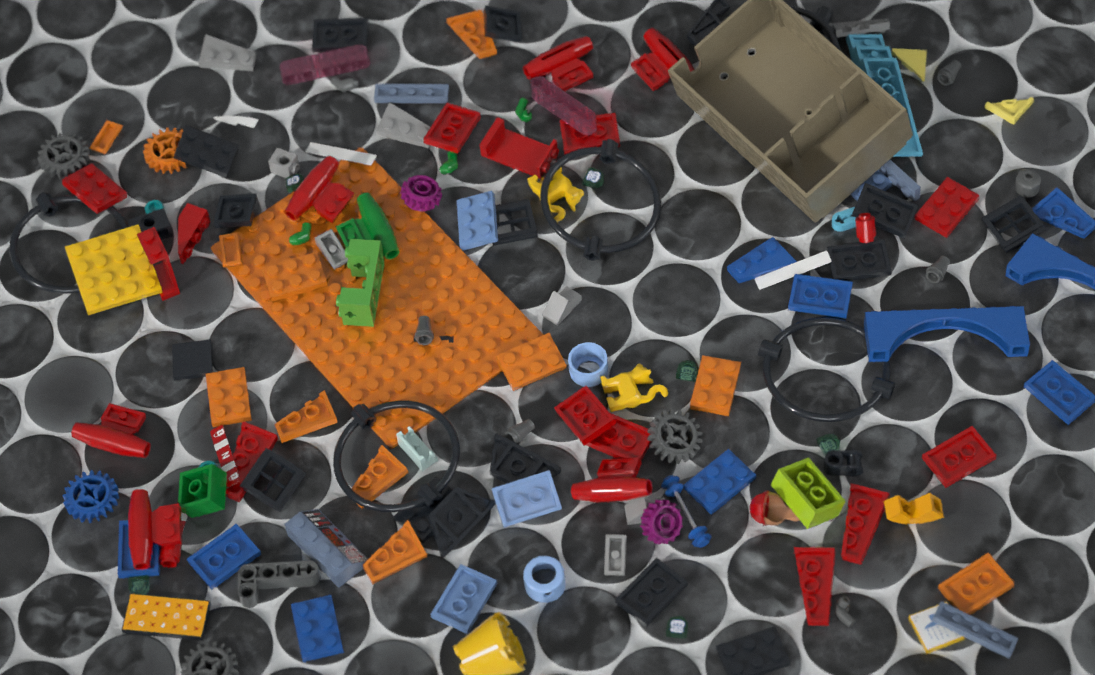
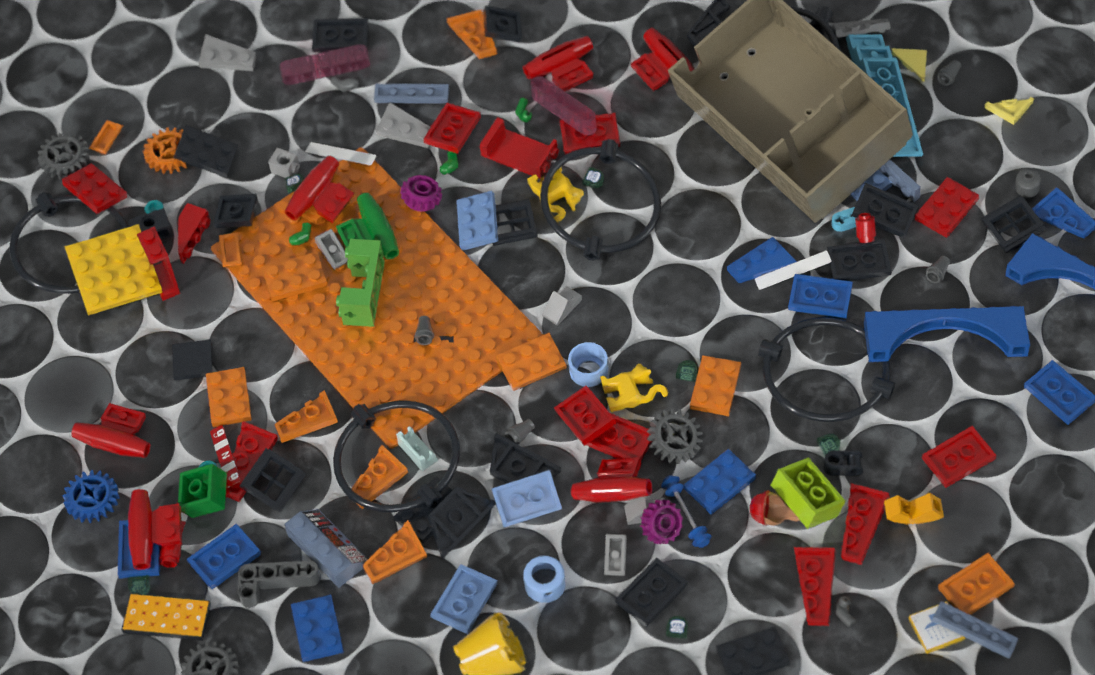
(234, 120): white sticker -> none

